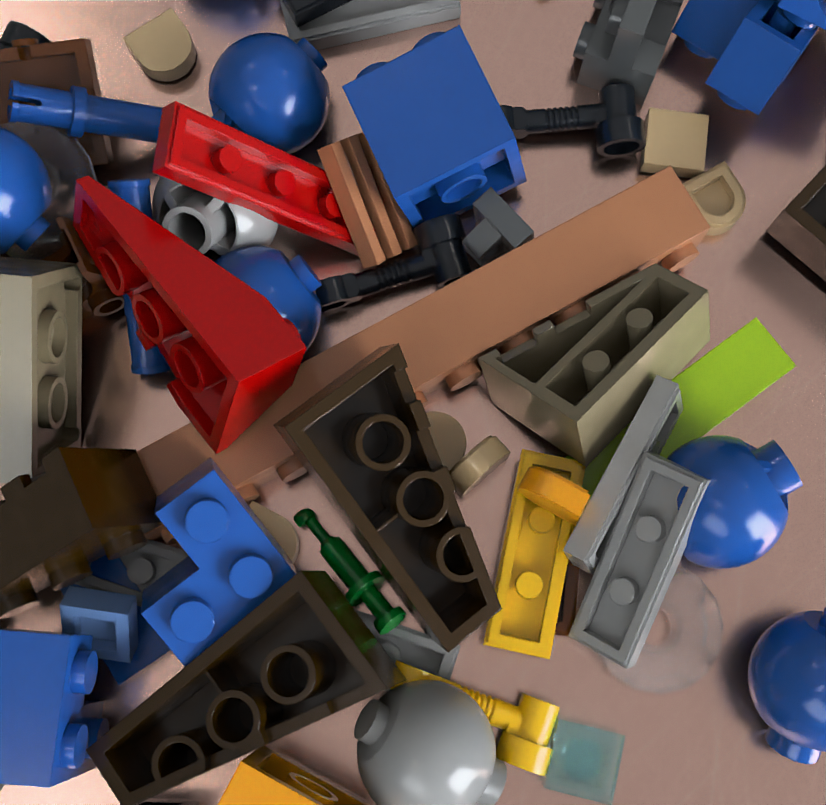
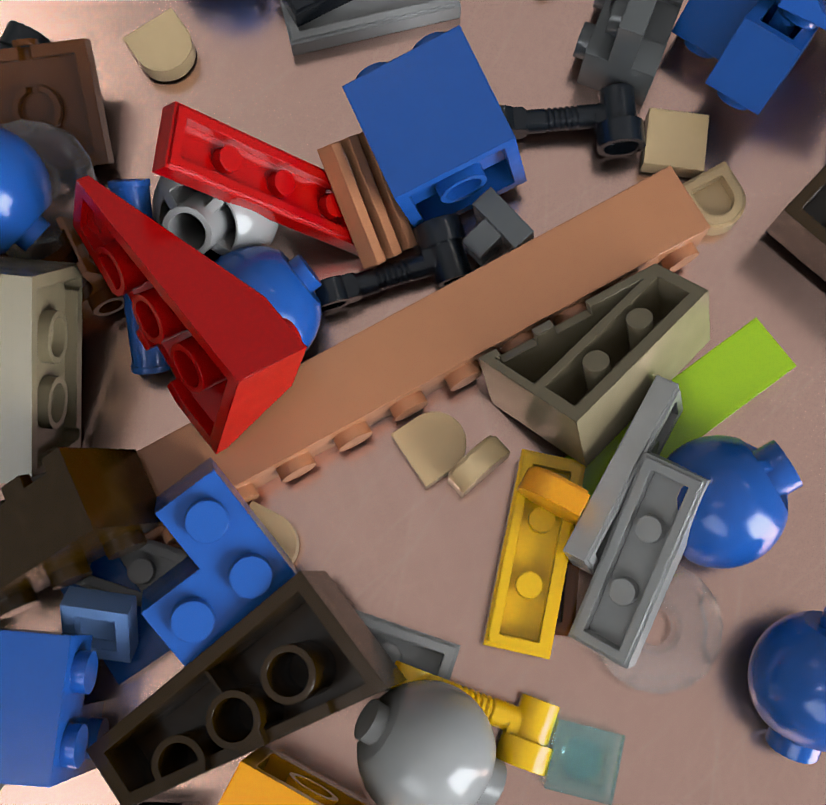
(82, 112): blue pin -> none
(271, 90): blue brick -> none
(361, 584): green piece -> none
(382, 474): dark brown wedge -> none

